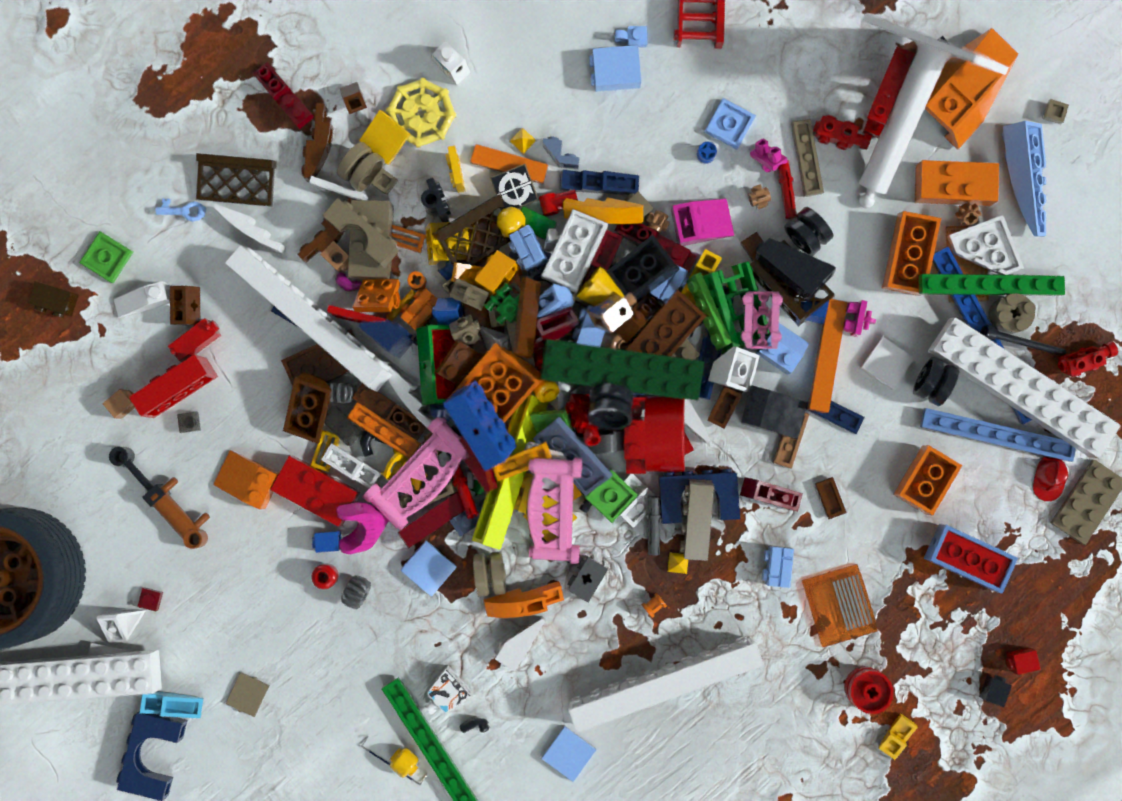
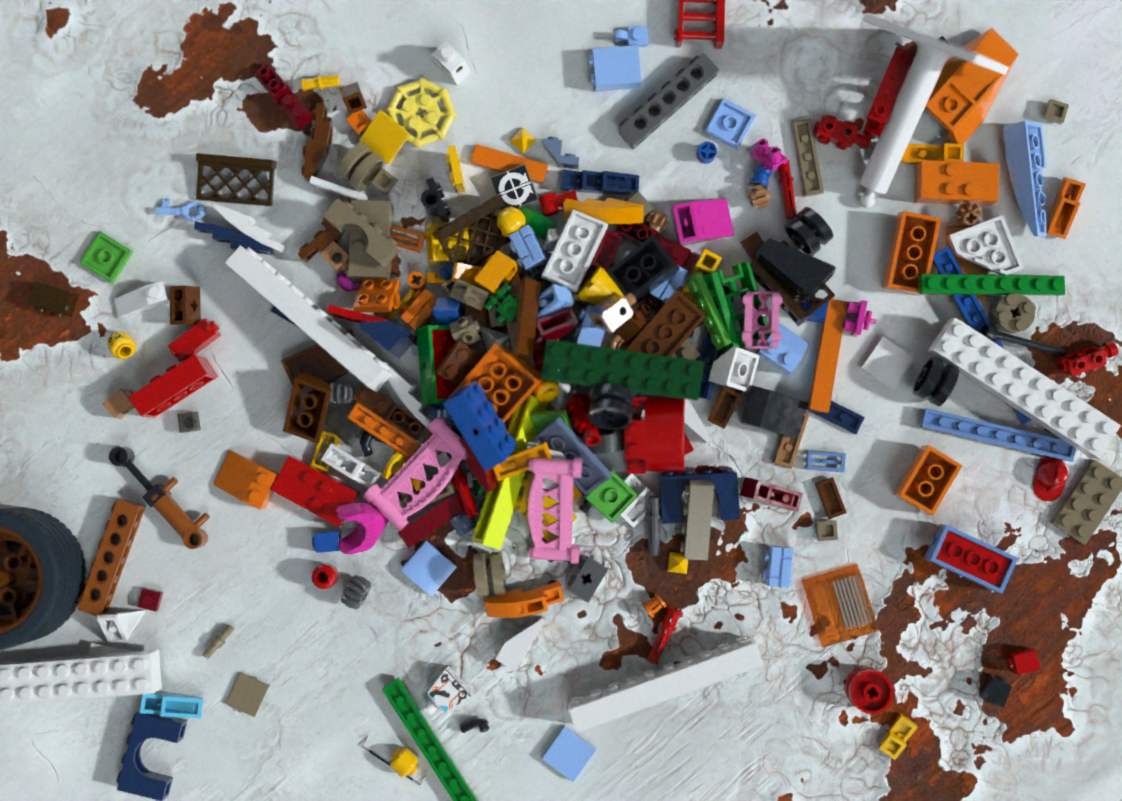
(88, 601): none -> dark orange brick
(121, 345): none -> yellow head
(218, 641): none -> dark tan bar
(231, 236): none -> dark blue slope
(320, 82): none -> yellow axle
(359, 121): none -> orange plate
(432, 277): none -> light orange hand
(665, 625): none -> red pin
(700, 65): none -> dark grey brick
(760, 176): none -> blue wheel
(808, 461): none -> medium blue tile
(826, 530): none -> dark tan plate
(948, 152): none -> light orange slope
(1065, 207): none -> orange slope

